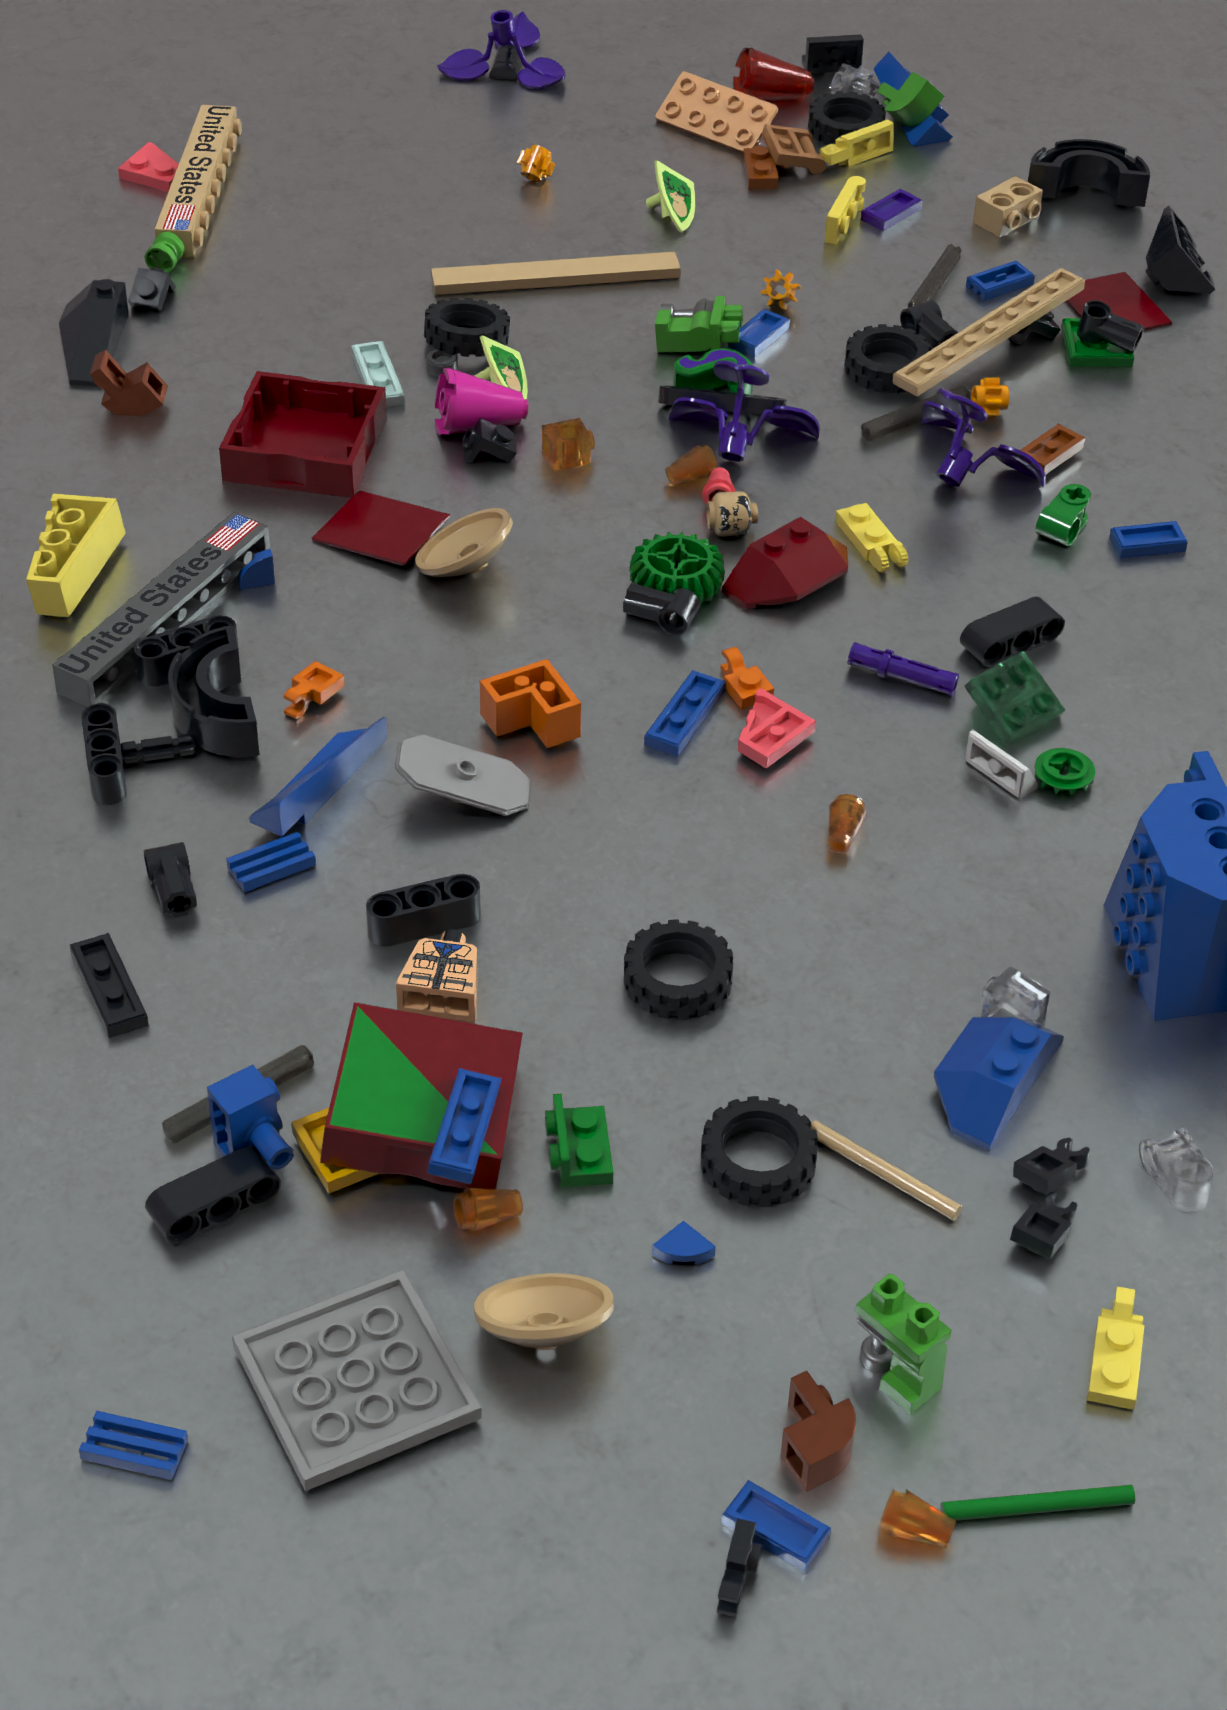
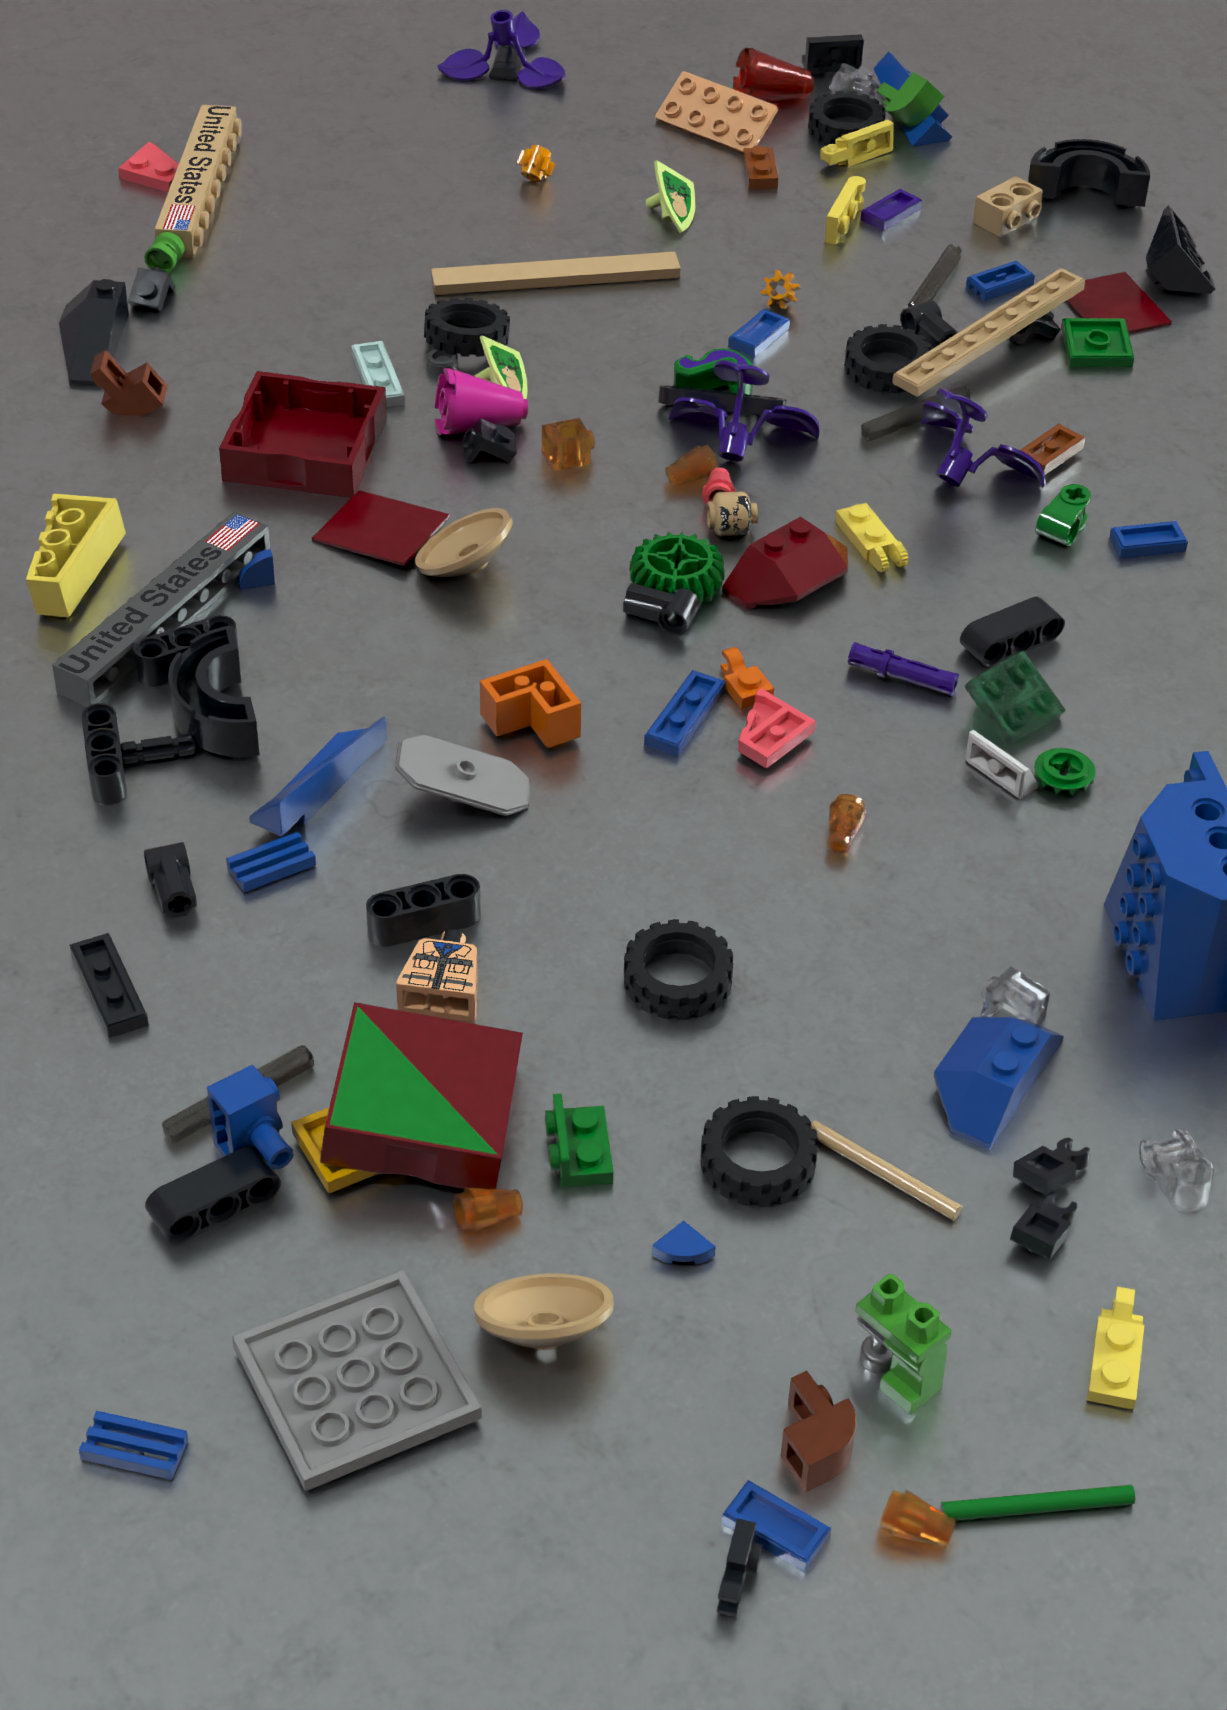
(312, 683): orange plate -> none
(464, 1126): blue tile -> none
(698, 328): bright green hips -> none
(793, 148): medium nougat plate -> none
(991, 396): light orange gear -> none
(1101, 325): black piece -> none

